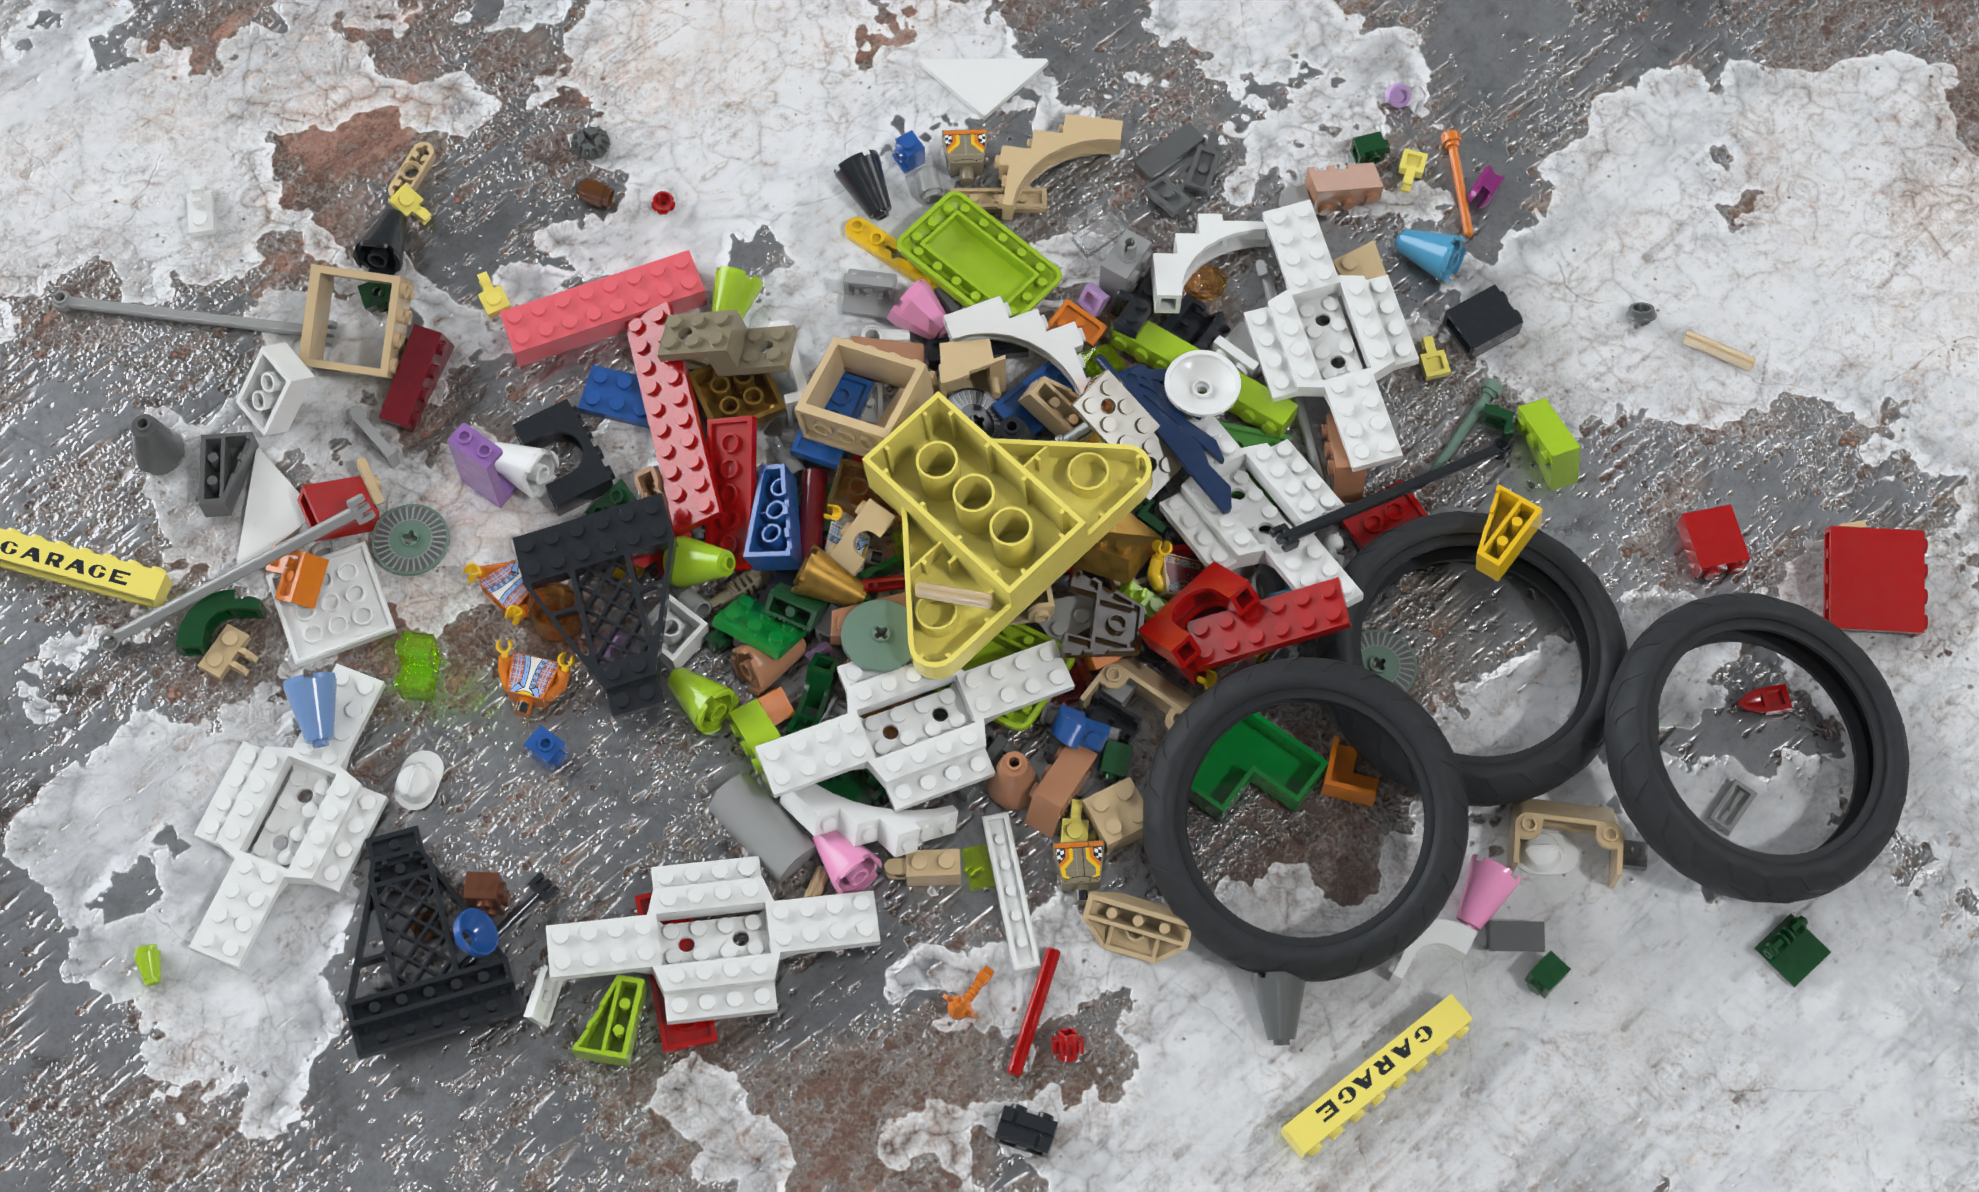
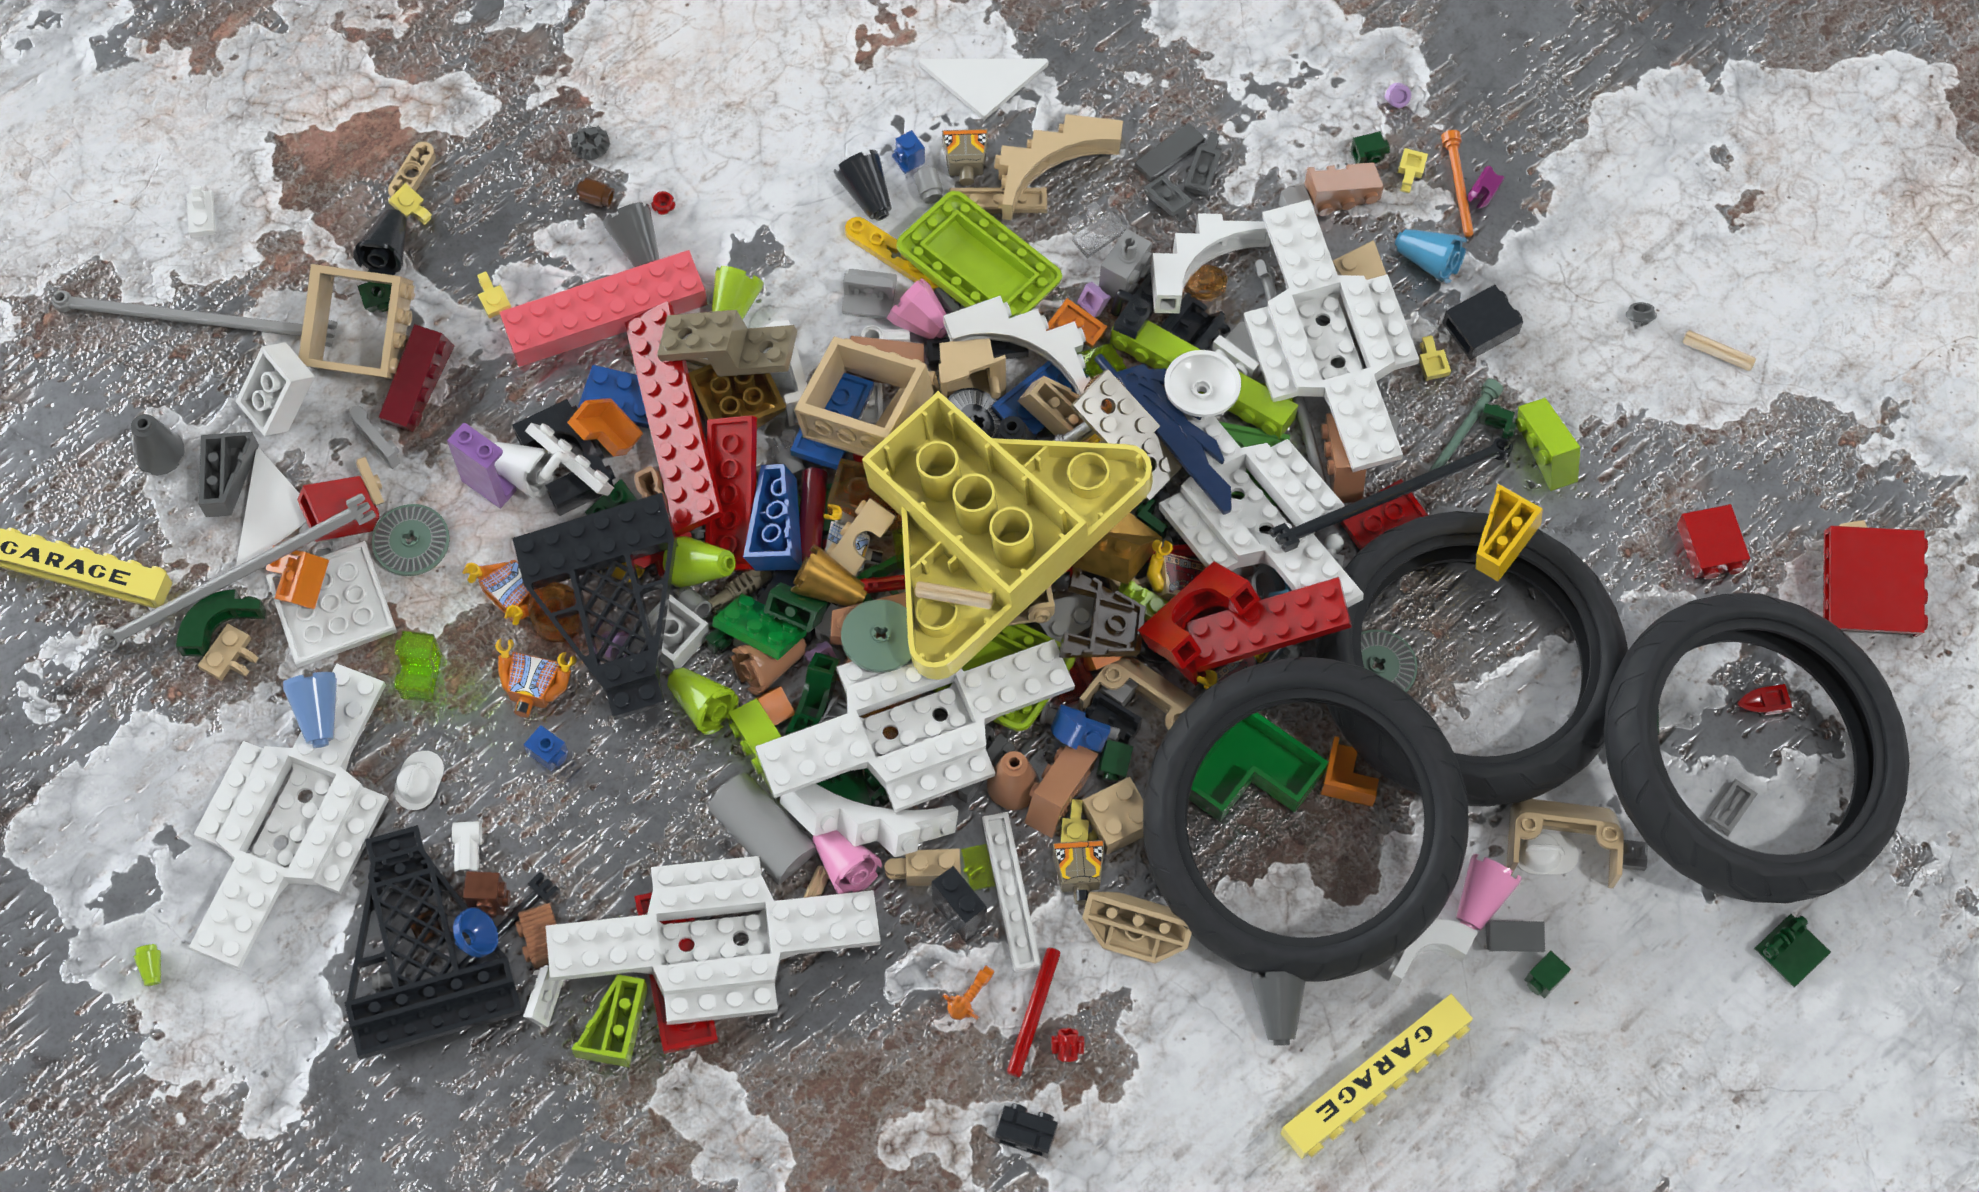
(466, 840): none -> white piece
(533, 928): none -> nougat brick
(562, 454): none -> white plate
(608, 424): none -> orange panel
(634, 233): none -> dark grey cone
(959, 903): none -> black brick

